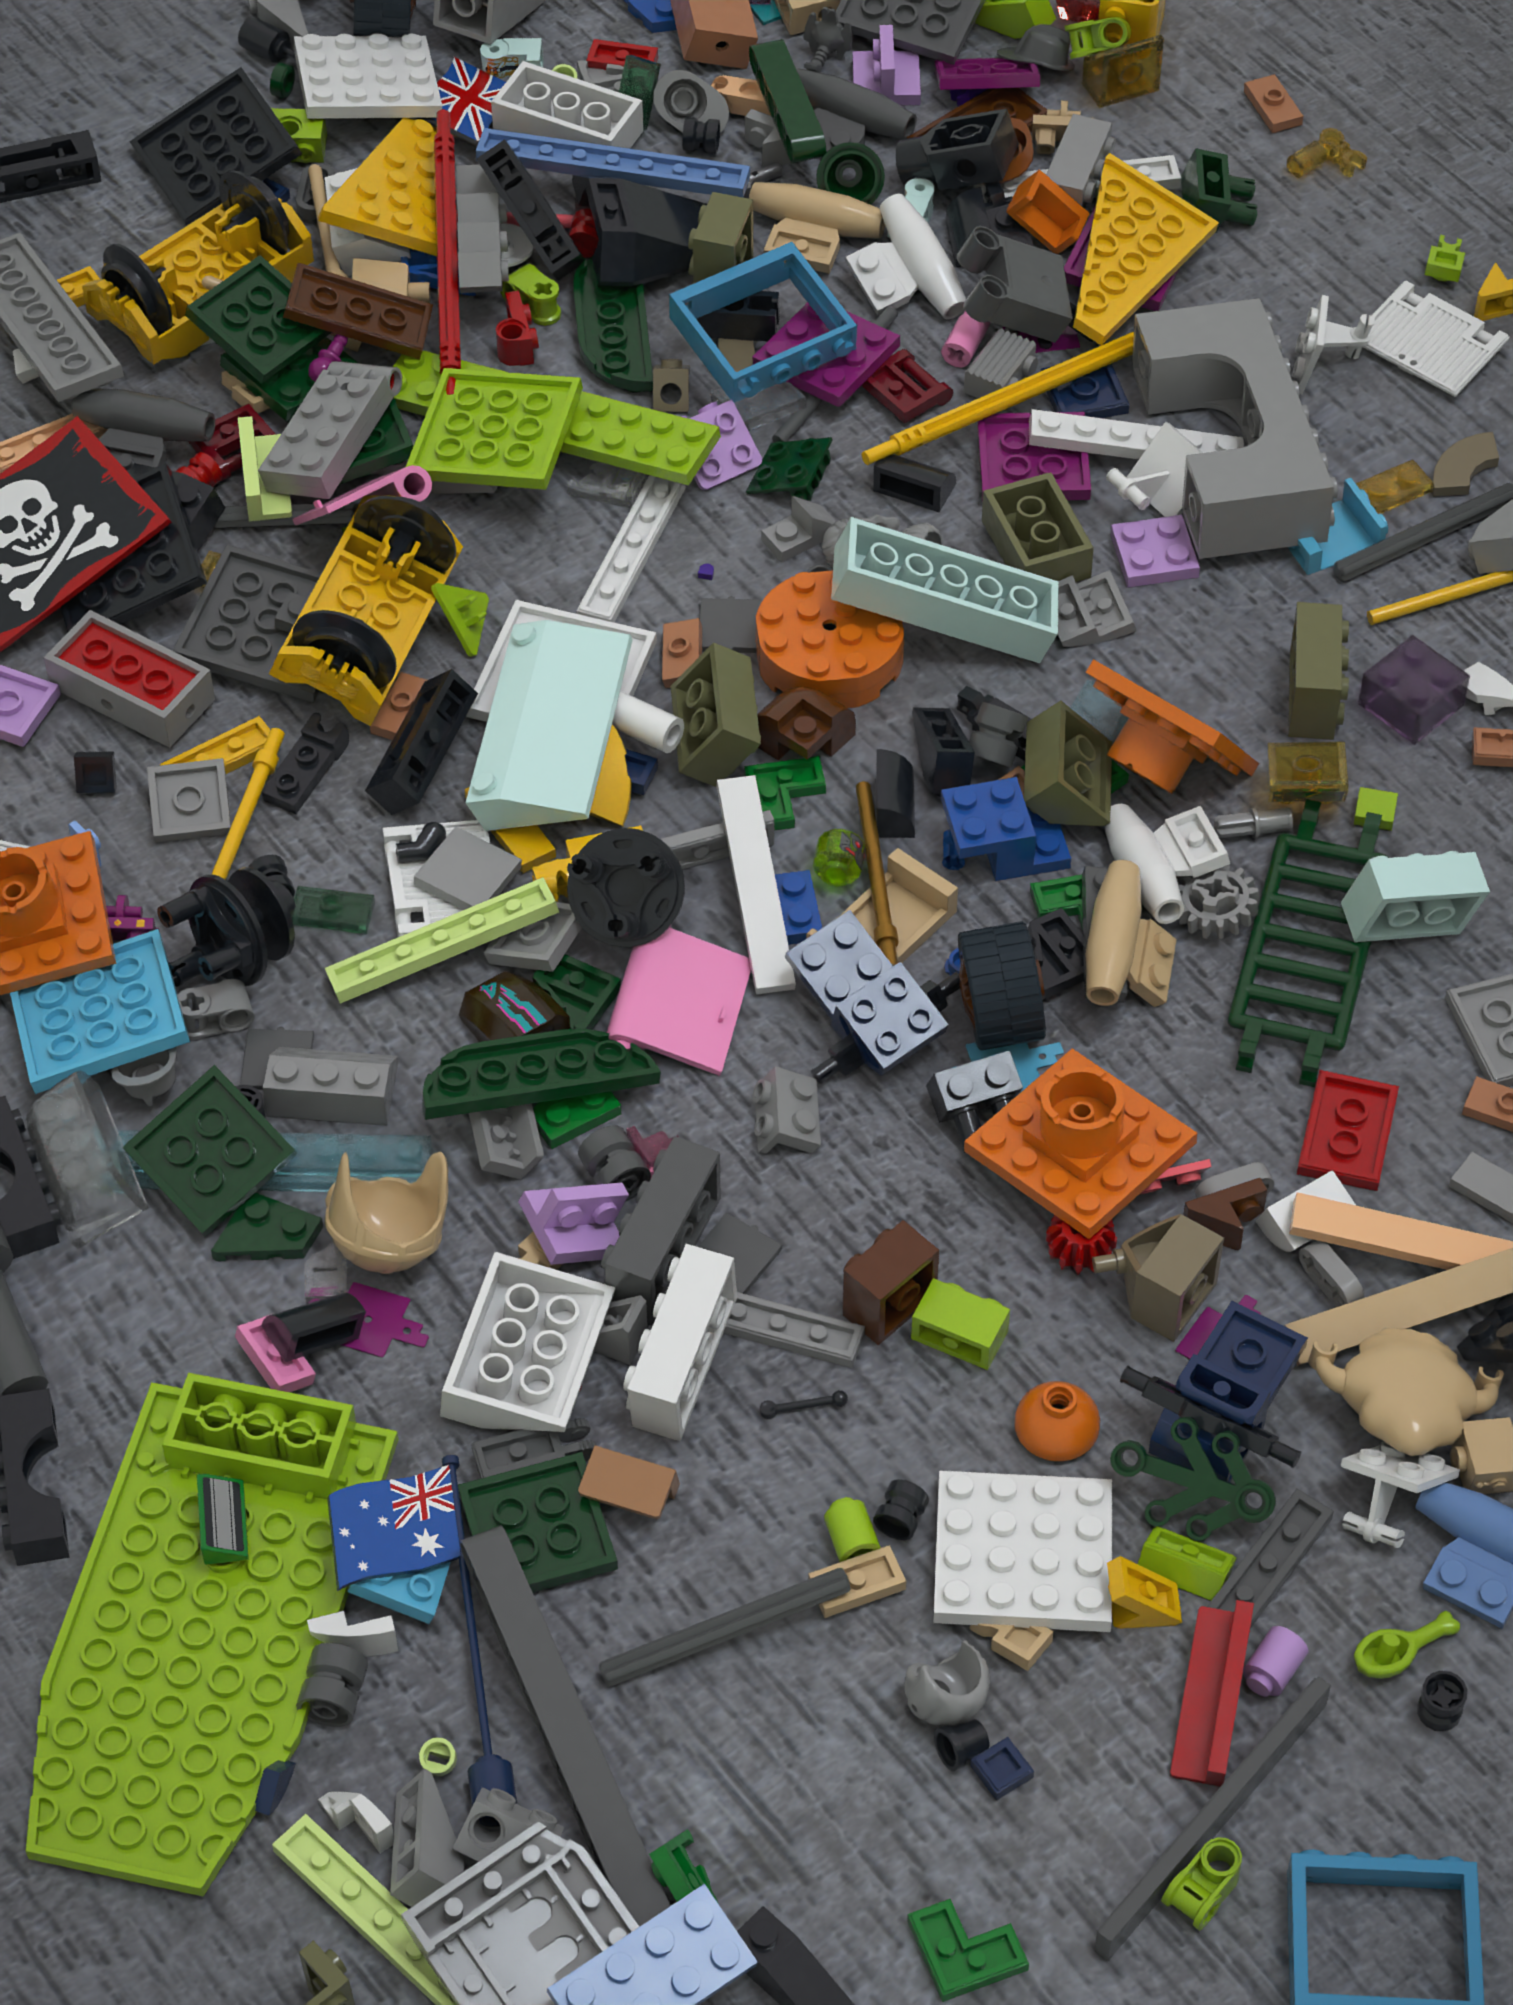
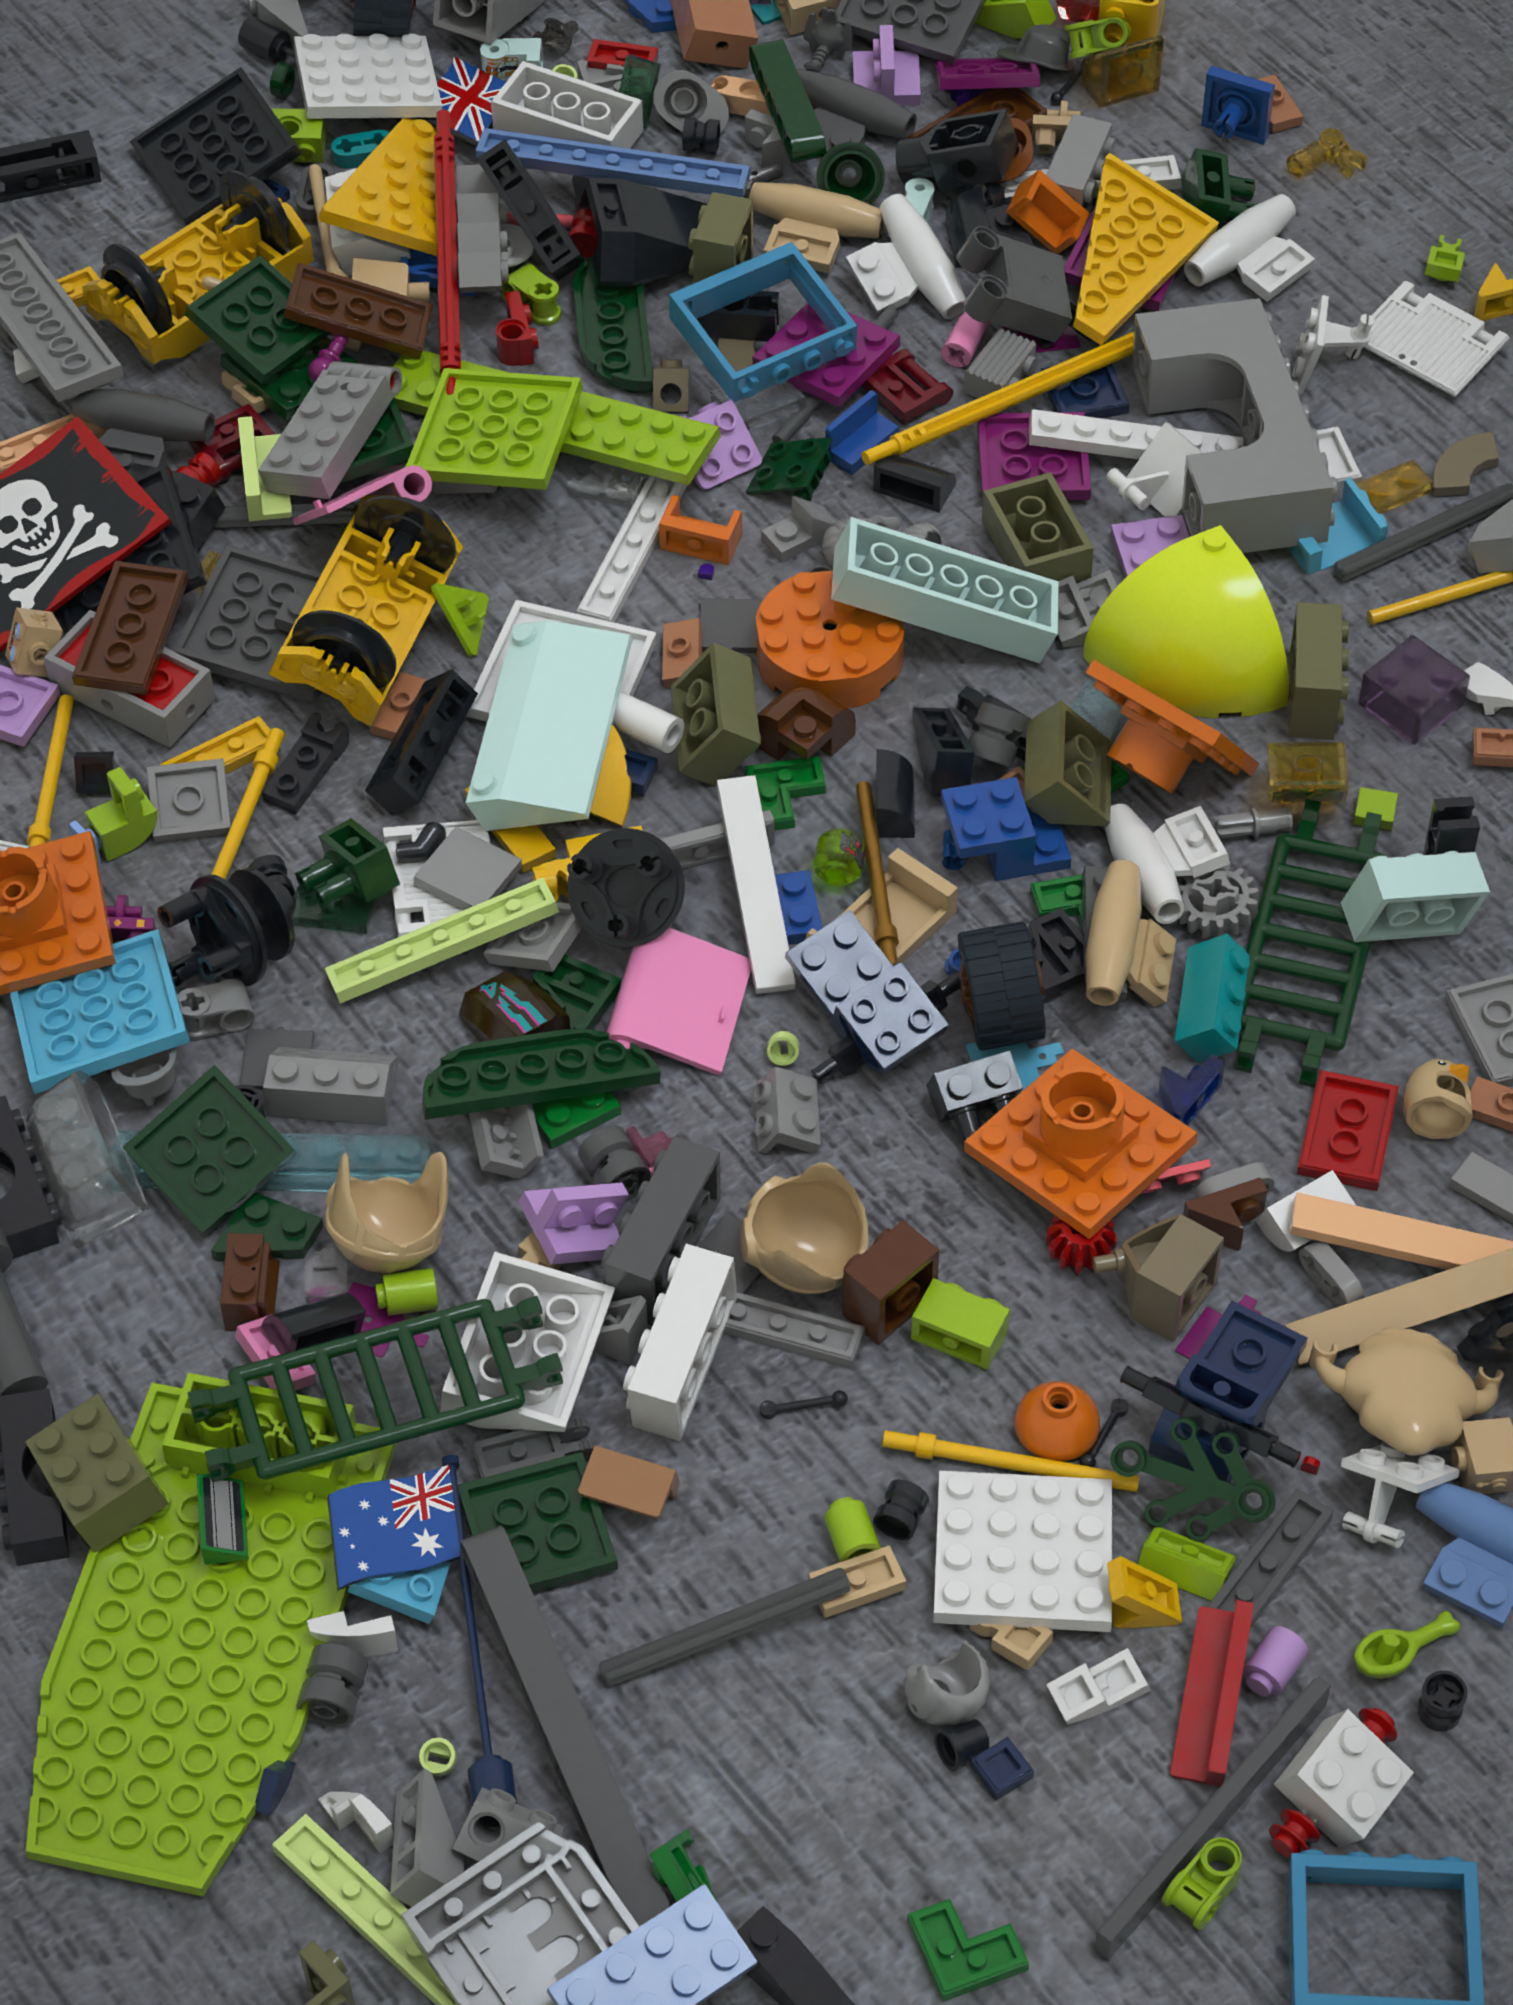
(30, 640): none -> tan head
(40, 830): none -> yellow bar
(96, 1473): none -> olive brick
(125, 819): none -> lime brick
(130, 628): none -> reddish brown tile
(224, 1461): none -> dark green bar
(248, 1280): none -> reddish brown window
(351, 865): none -> dark green brick
(353, 149): none -> teal beam
(407, 1292): none -> lime brick
(557, 35): none -> clear smoke piece
(699, 537): none -> orange panel
(774, 1048): none -> yellowish green hinge
(804, 1229): none -> tan piece
(858, 431): none -> blue panel
(928, 1446): none -> yellow bar
(1056, 97): none -> black hinge
(1098, 1689): none -> white slope
(1118, 1409): none -> black hinge
(1186, 1097): none -> clear blue slope
(1195, 630): none -> neon yellow brick
(1212, 998): none -> teal brick
(1237, 105): none -> blue plate
(1253, 248): none -> white plate
(1310, 1465): none -> red piece
(1340, 460): none -> white tile
(1340, 1781): none -> white brick
(1438, 1100): none -> tan piece
(1452, 826): none -> black piece

